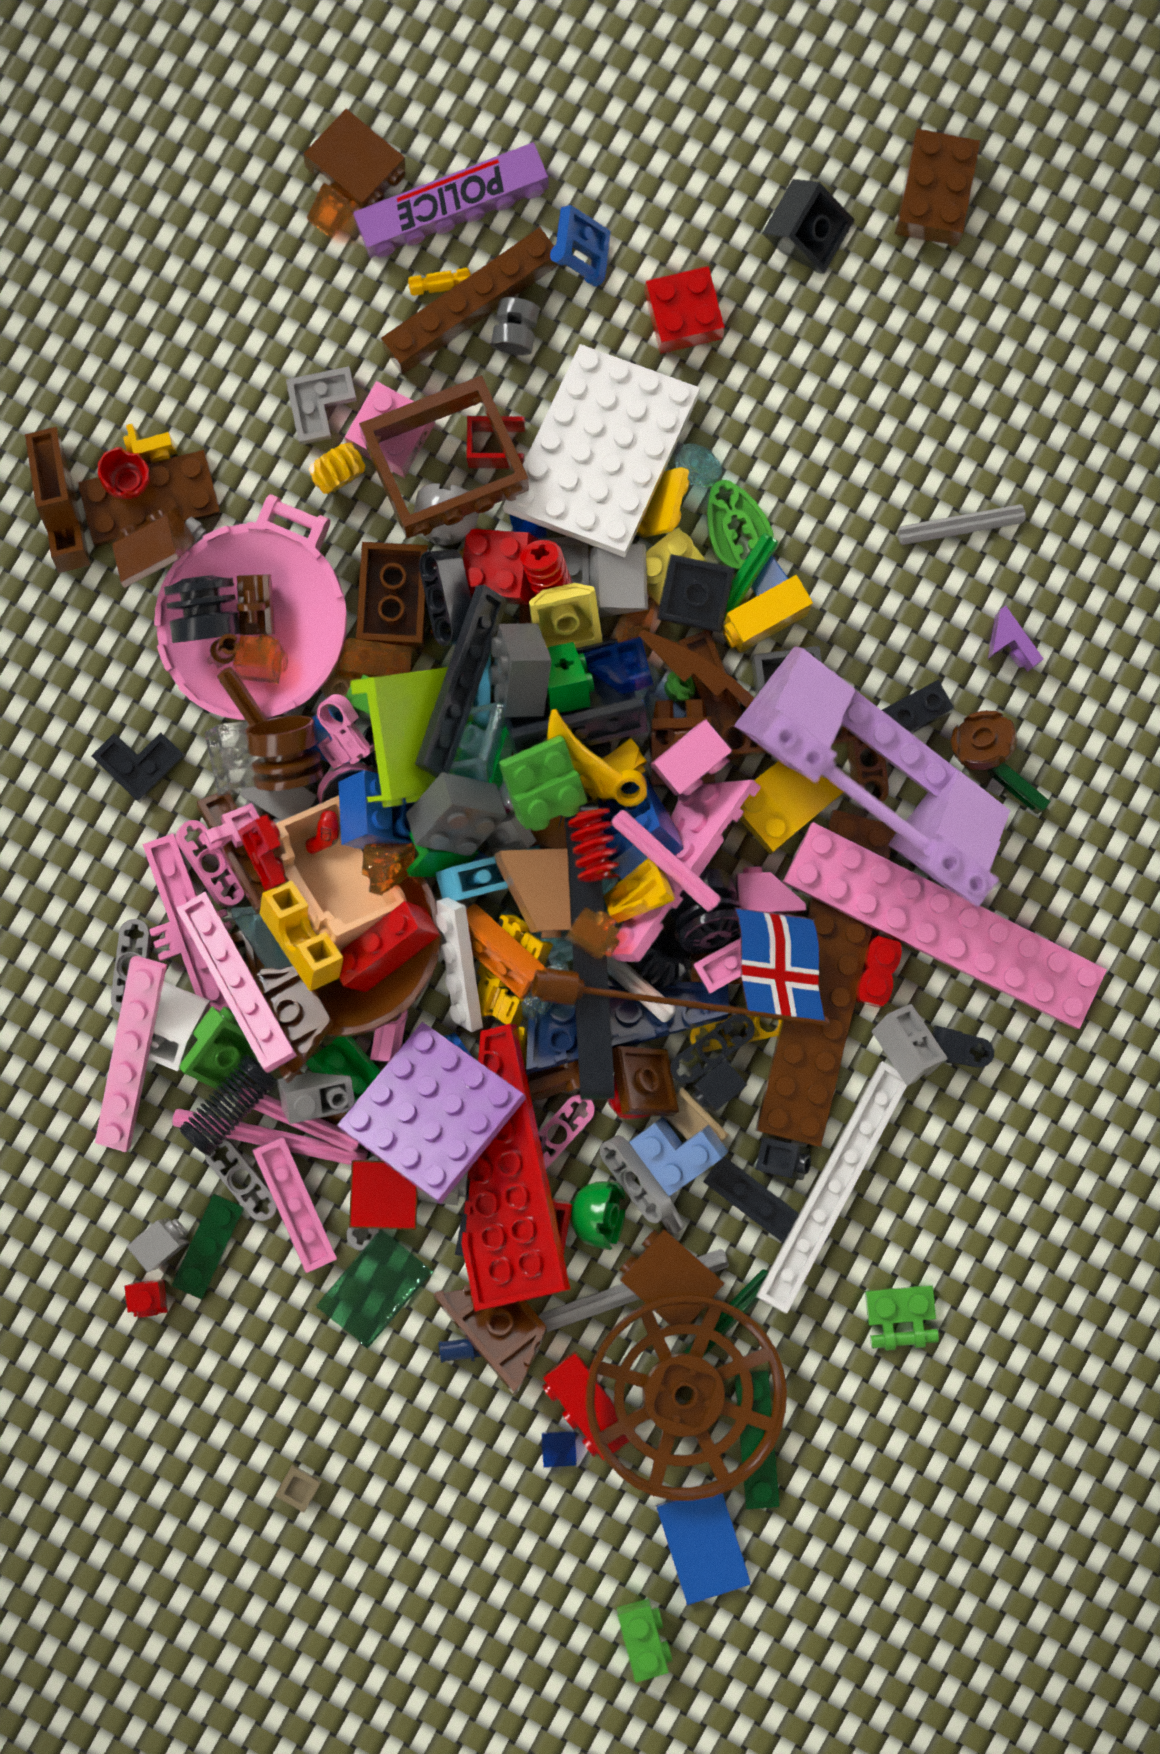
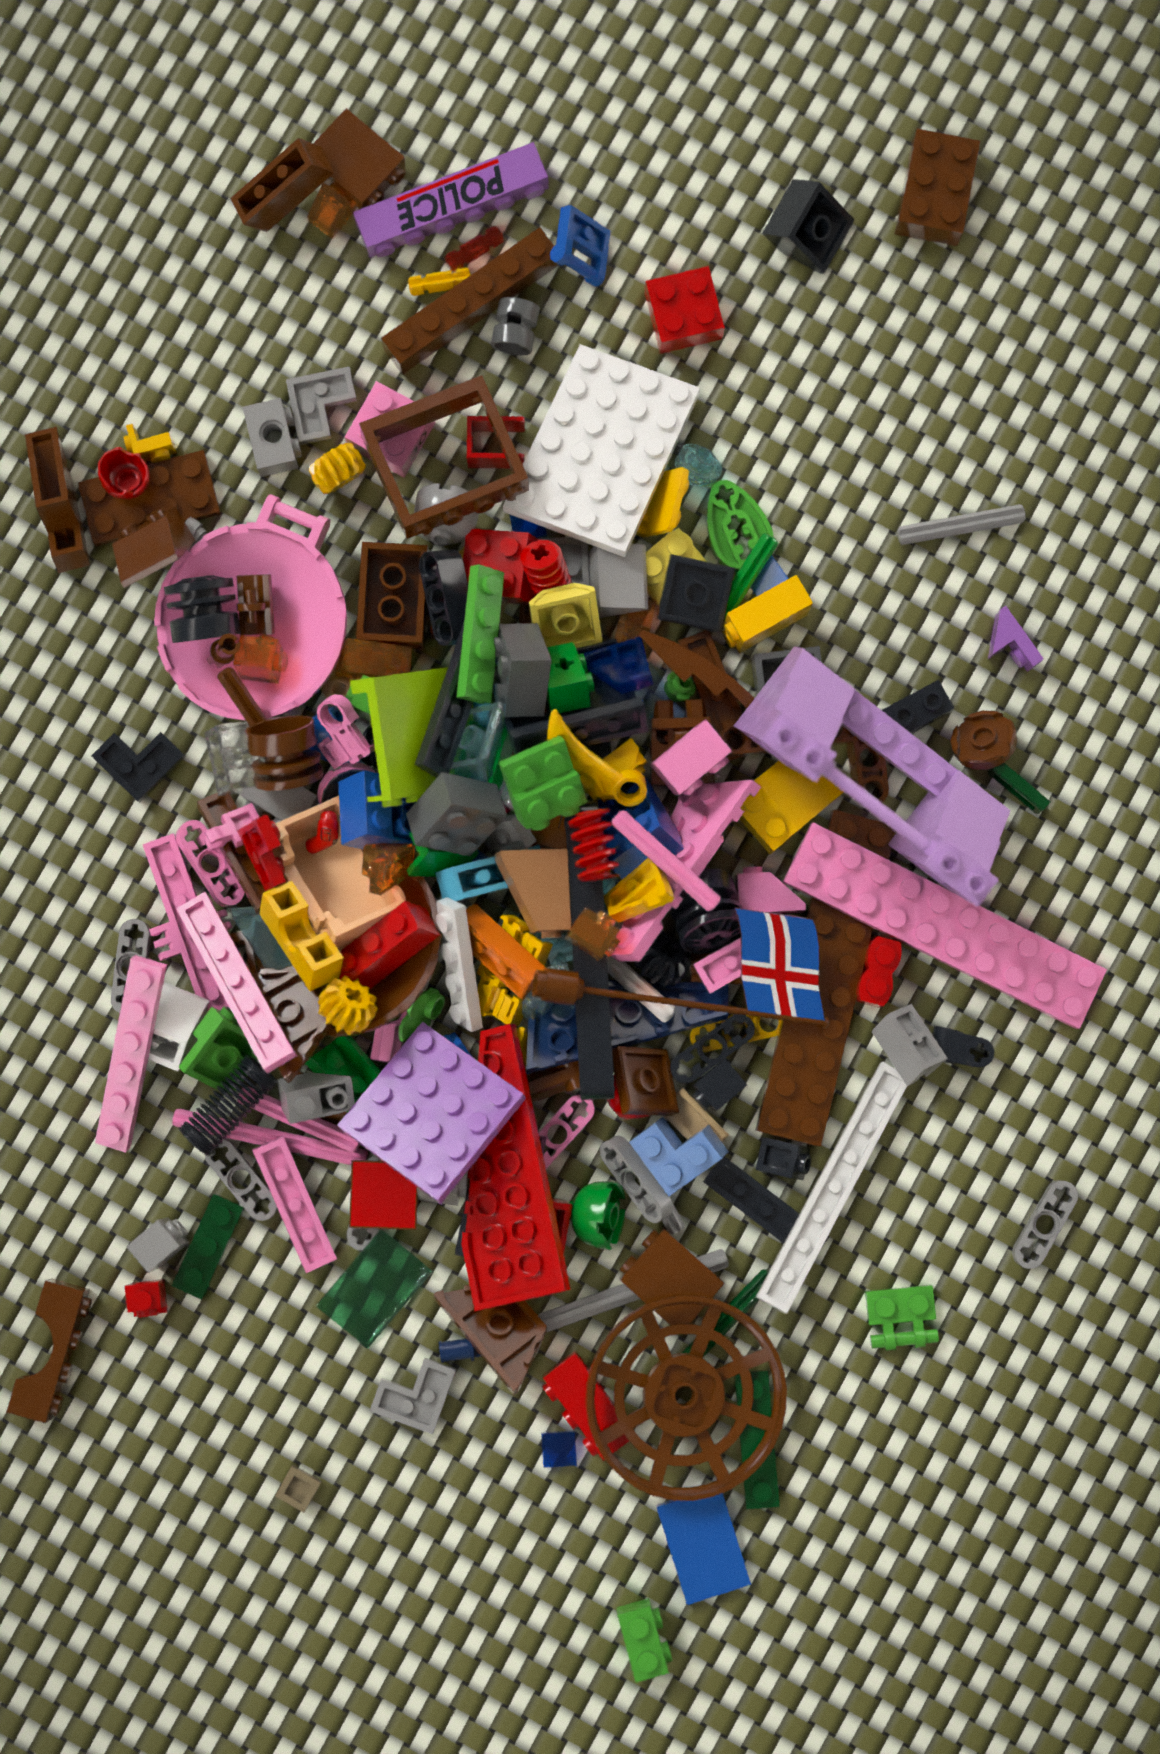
(61, 1309): none -> reddish brown arch
(260, 421): none -> light grey brick
(282, 185): none -> reddish brown brick
(347, 1005): none -> yellow gear
(416, 1406): none -> light grey plate
(424, 1010): none -> bright green plate
(474, 248): none -> clear red axle
(480, 628): none -> bright green plate
(1049, 1198): none -> light grey beam

